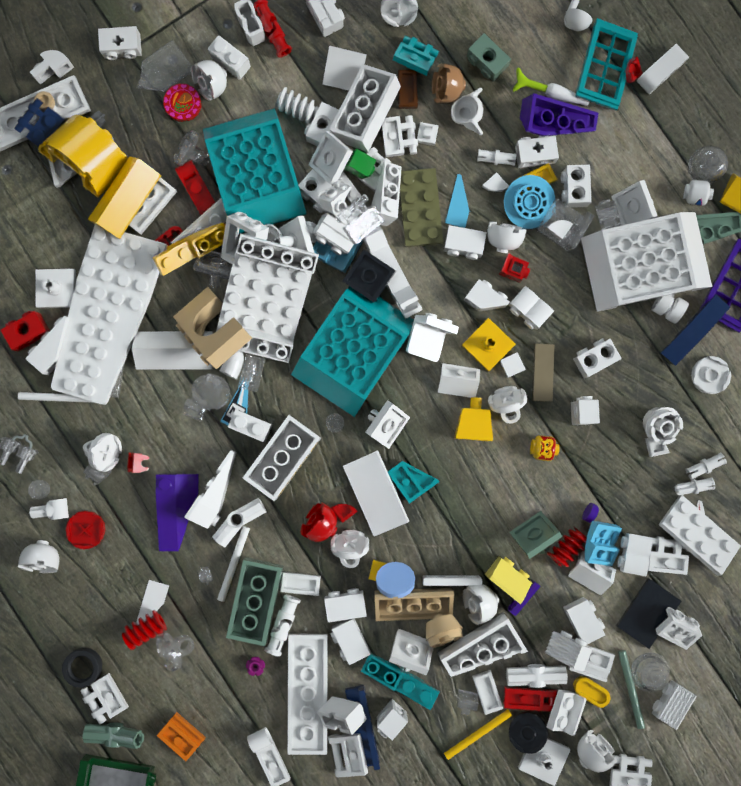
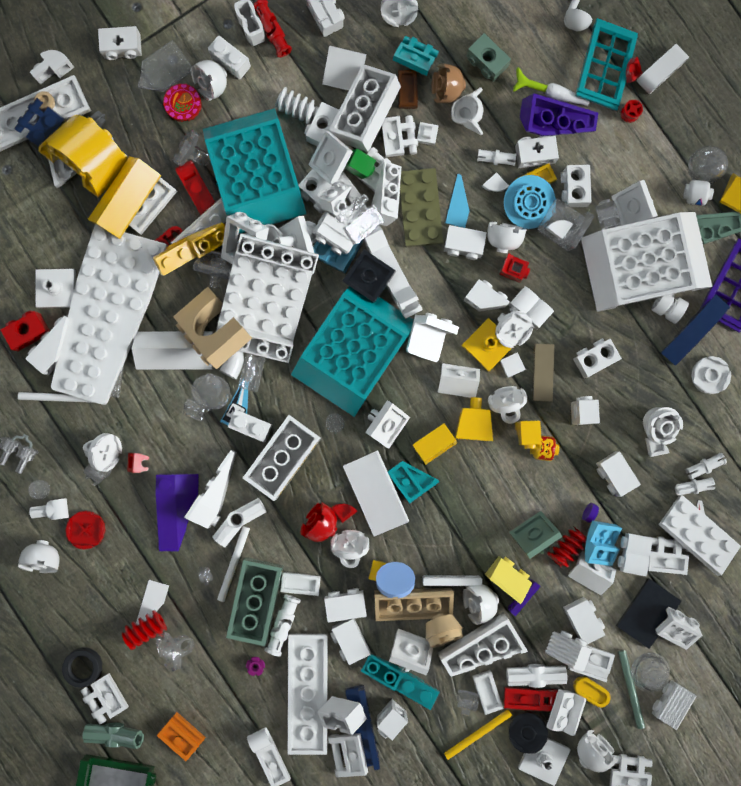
(435, 444): none -> yellow hinge
(513, 328): none -> white tile
(528, 433): none -> yellow arch
(617, 474): none -> white brick
(634, 107): none -> red wheel

